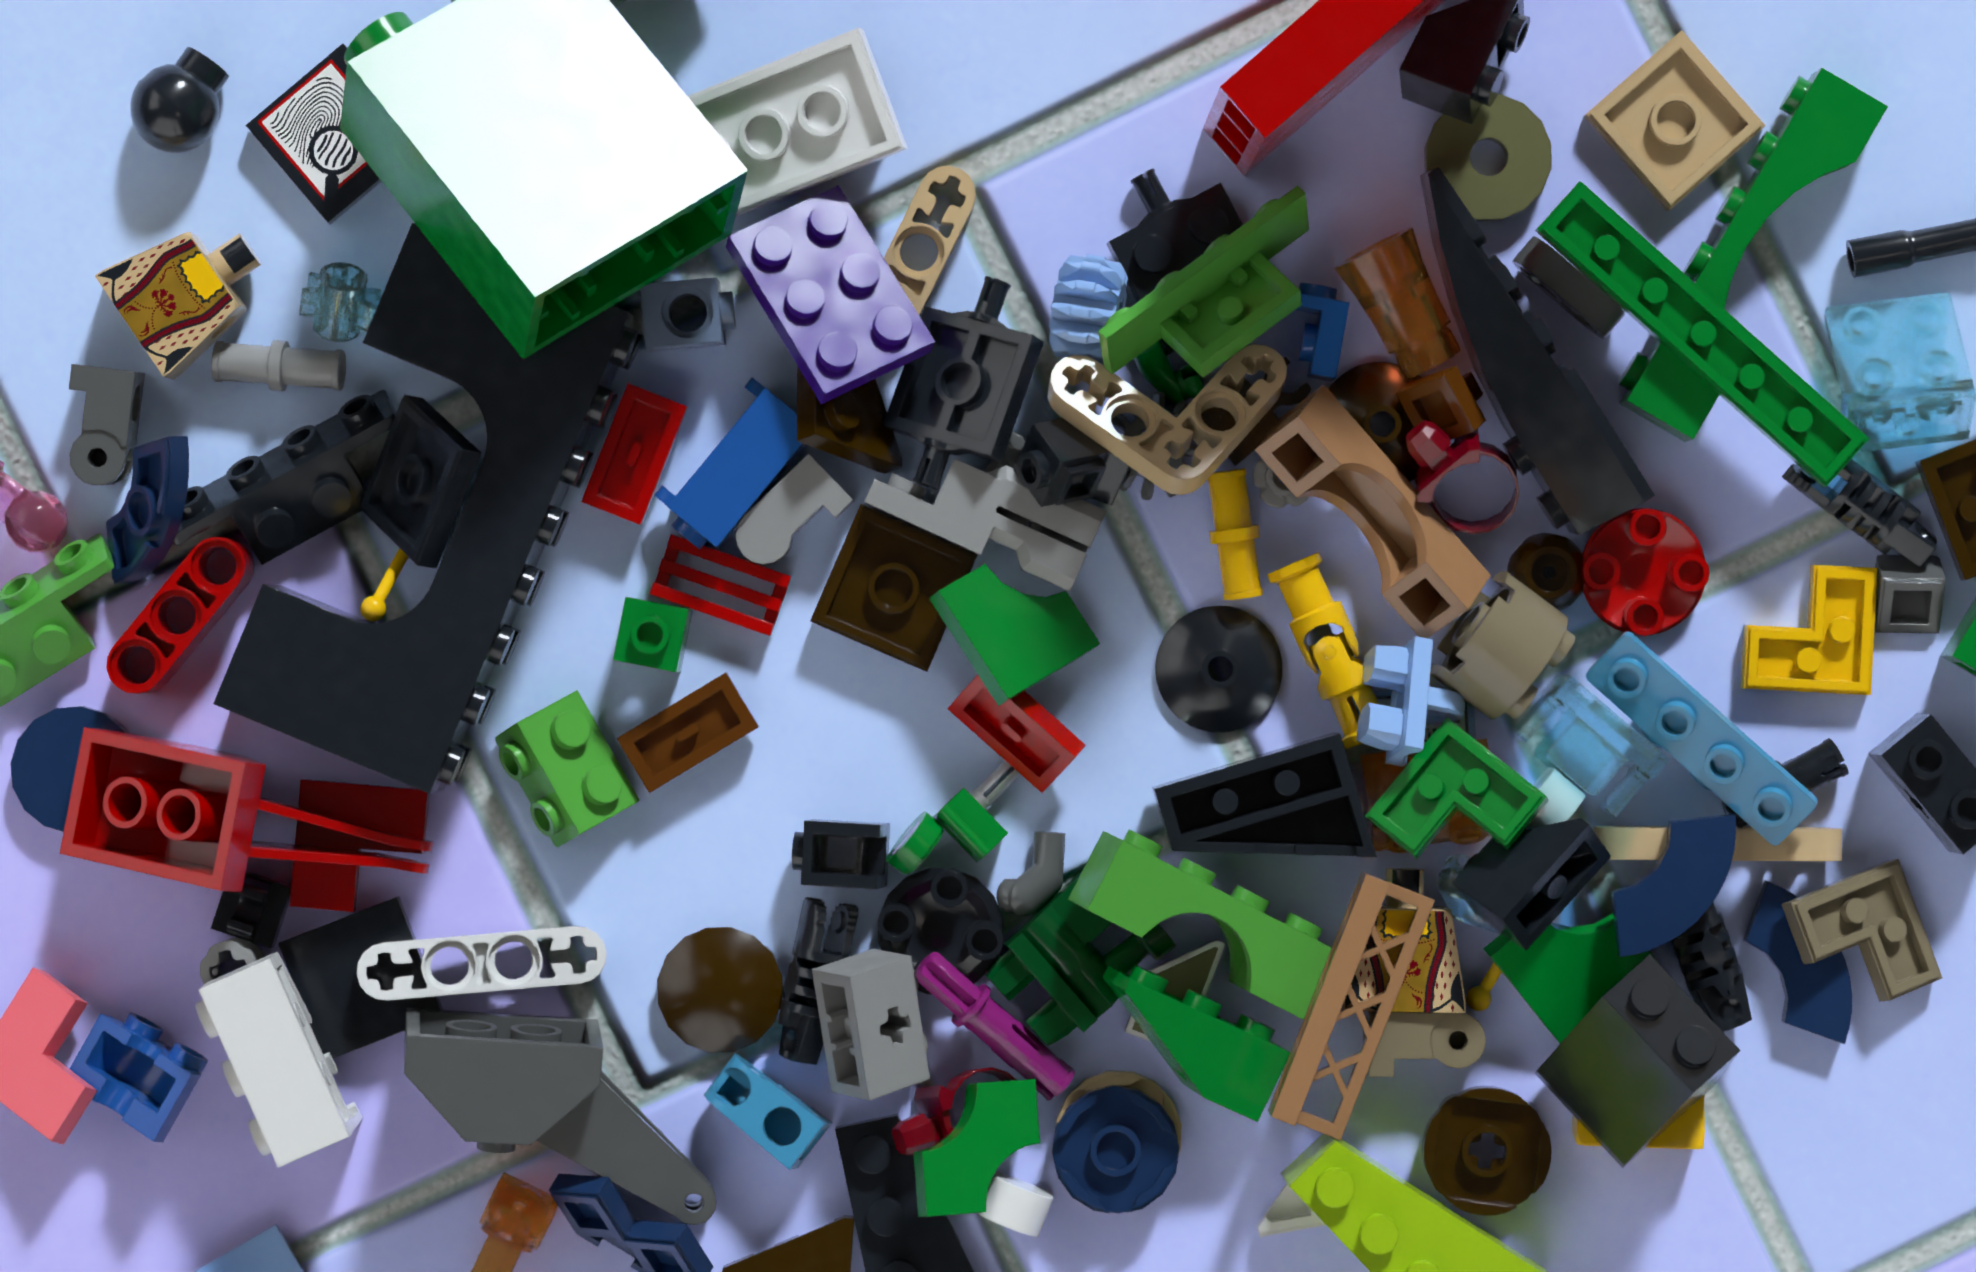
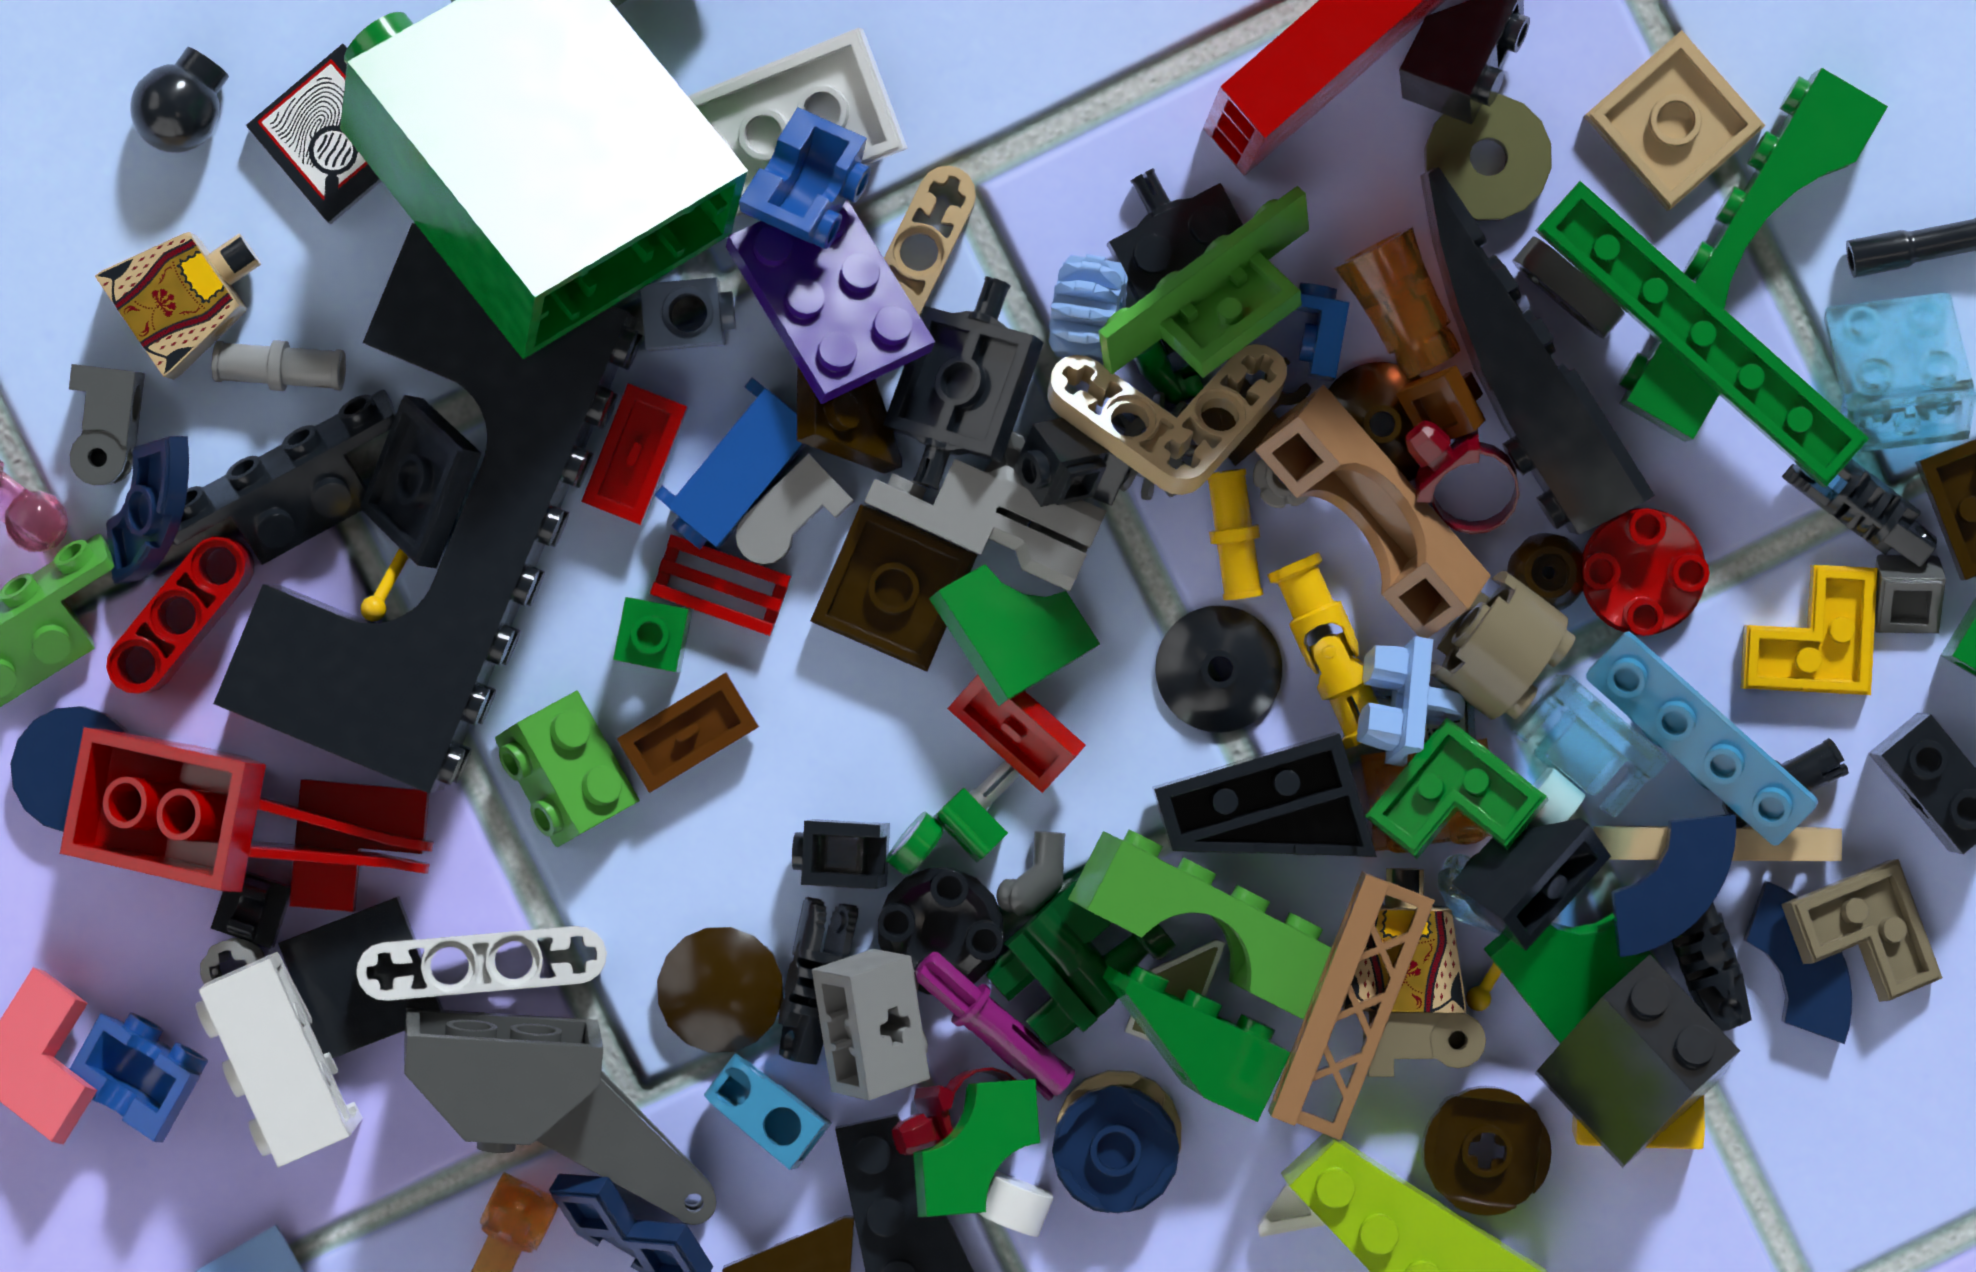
(339, 301): clear light blue gear -> none
(808, 179): none -> blue cylinder

